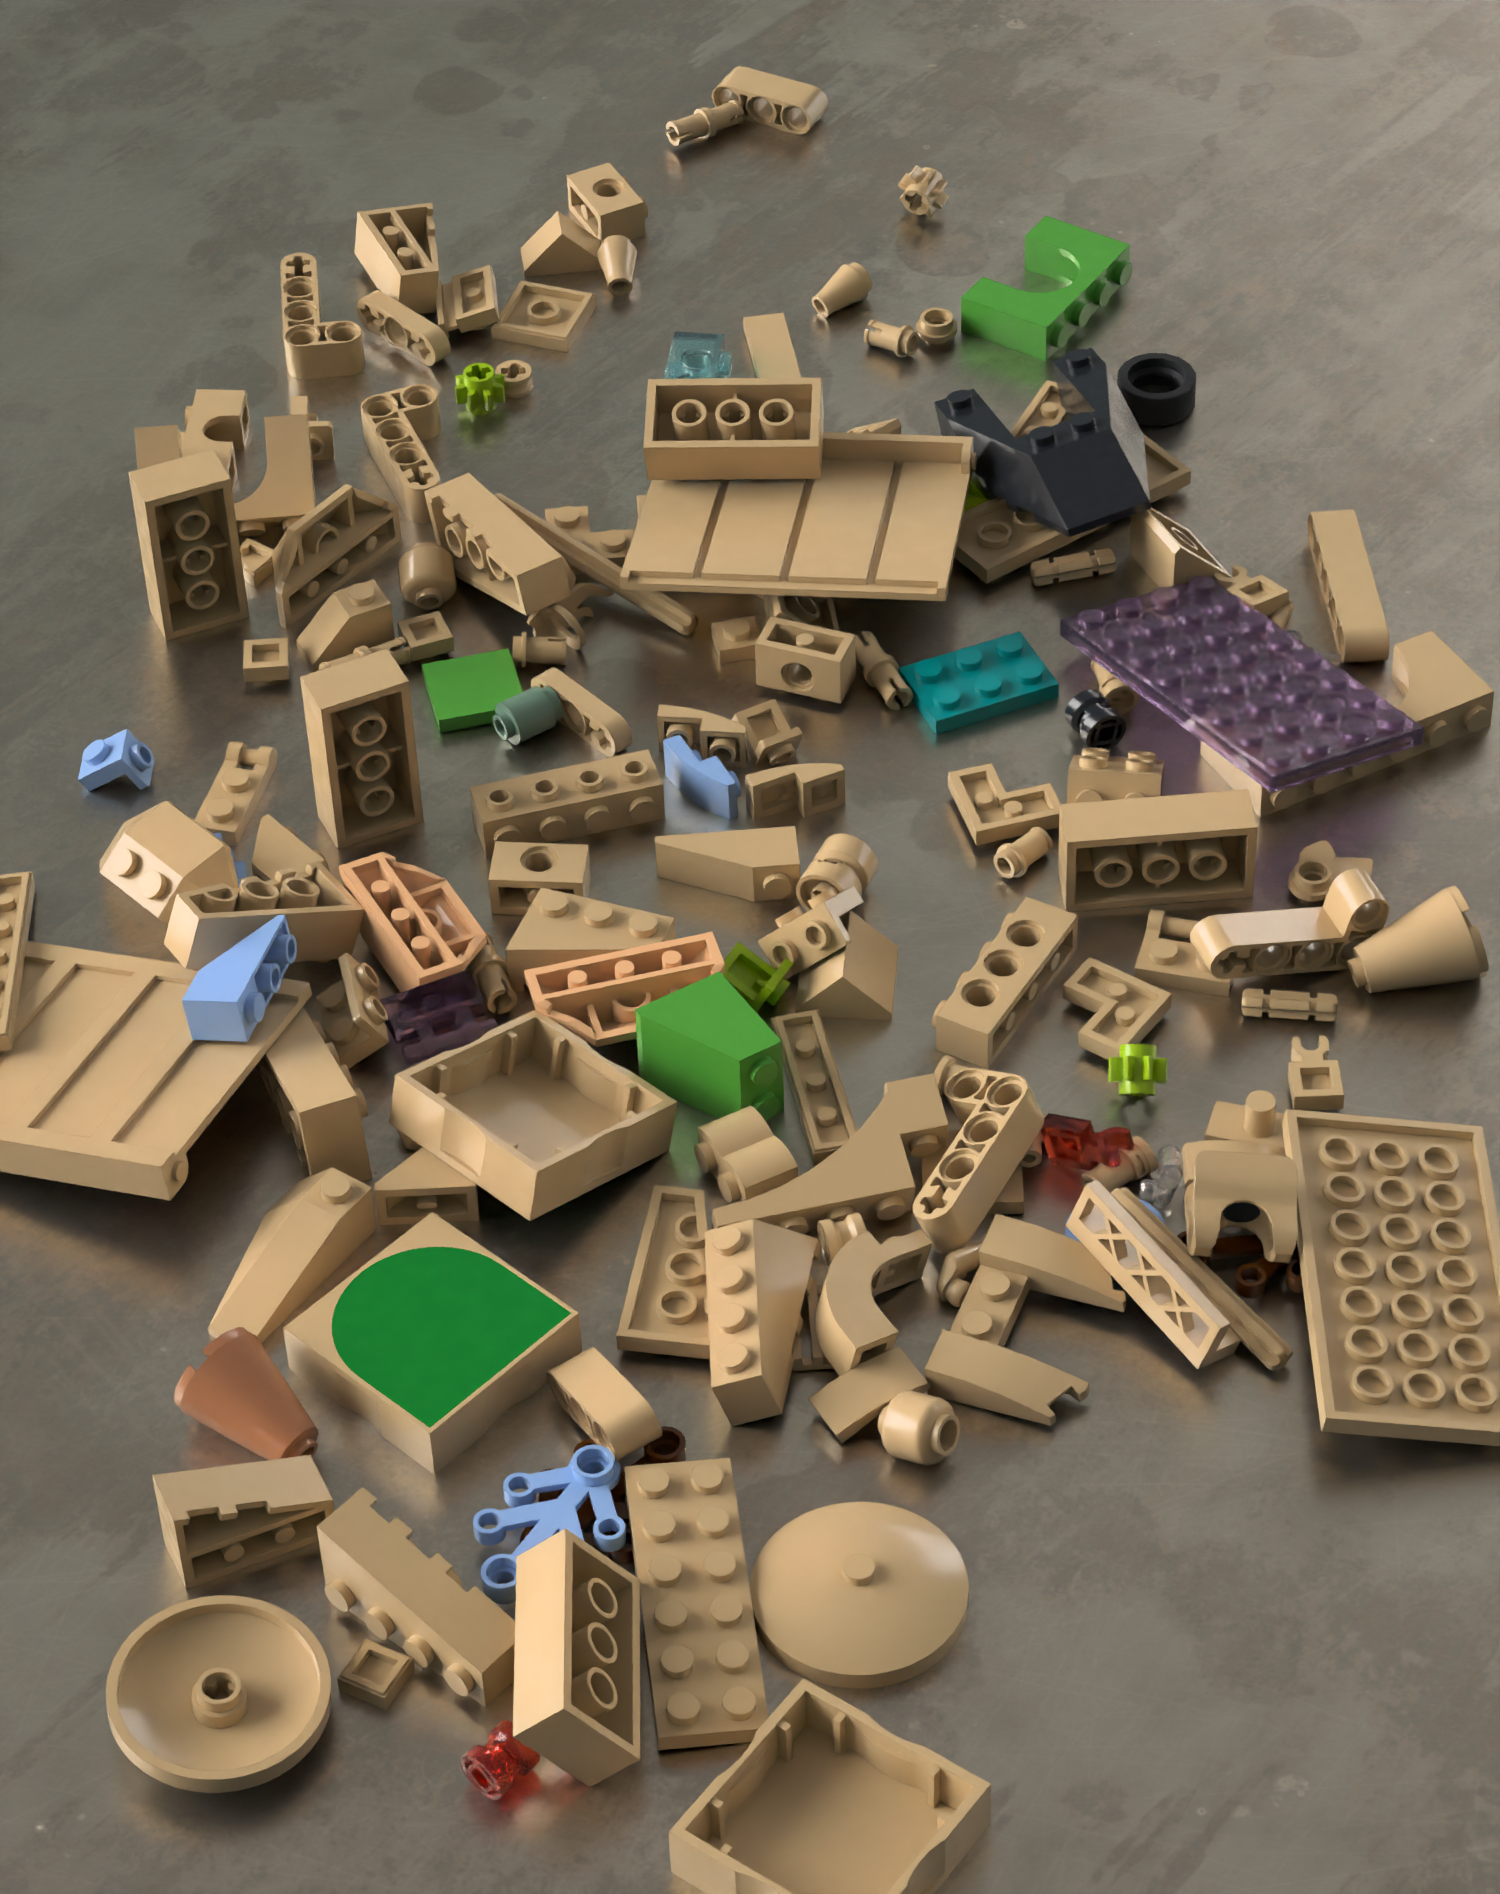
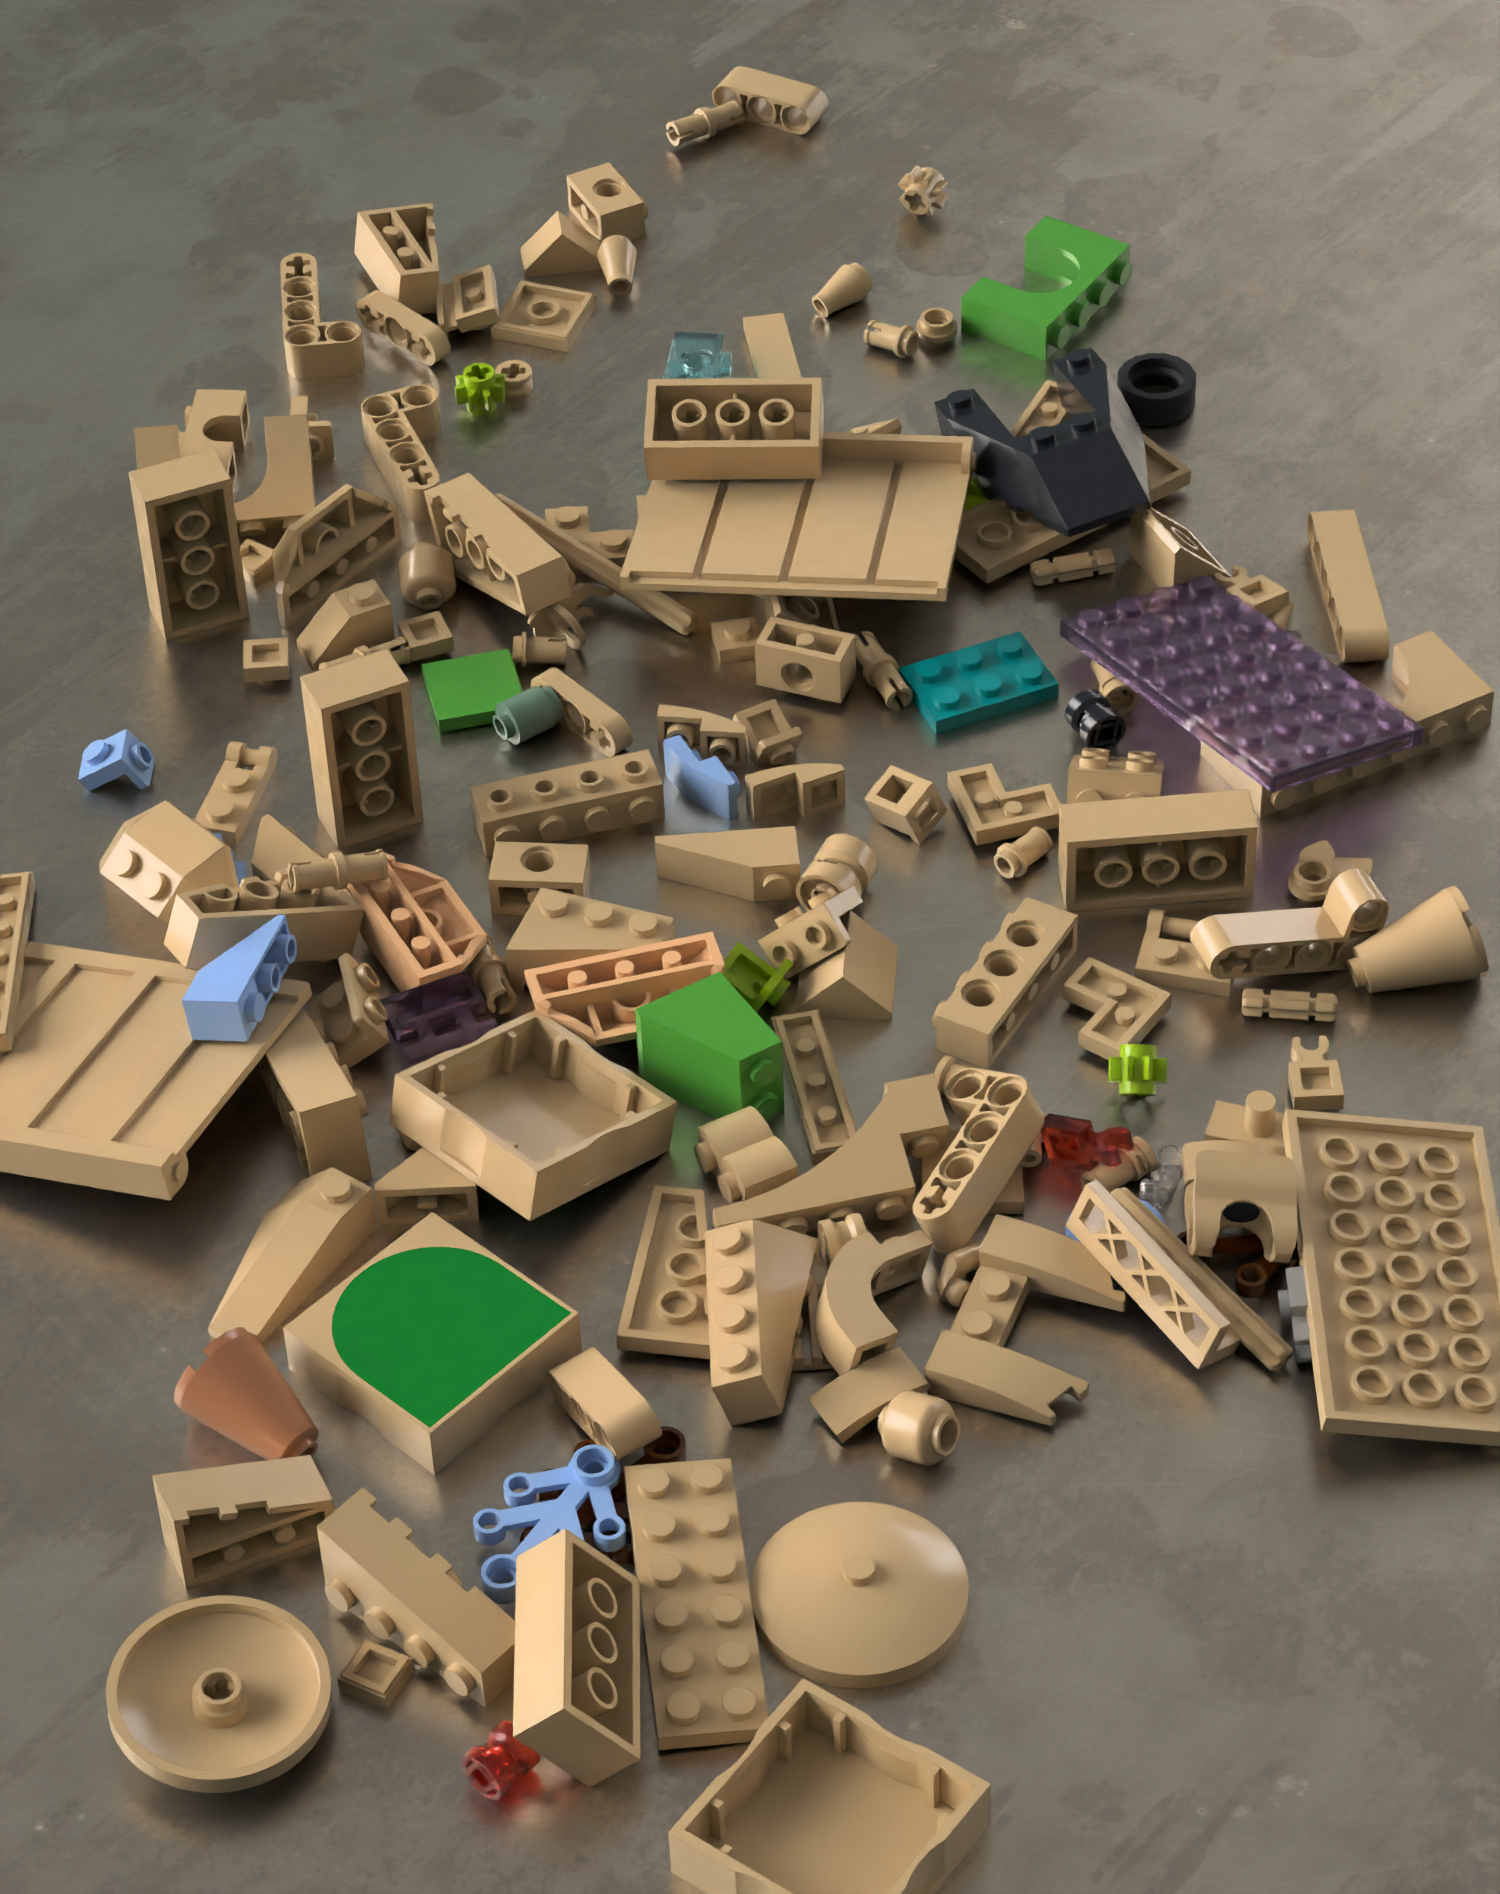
(337, 870): none -> tan pin
(906, 803): none -> tan brick
(1293, 1306): none -> light grey plate

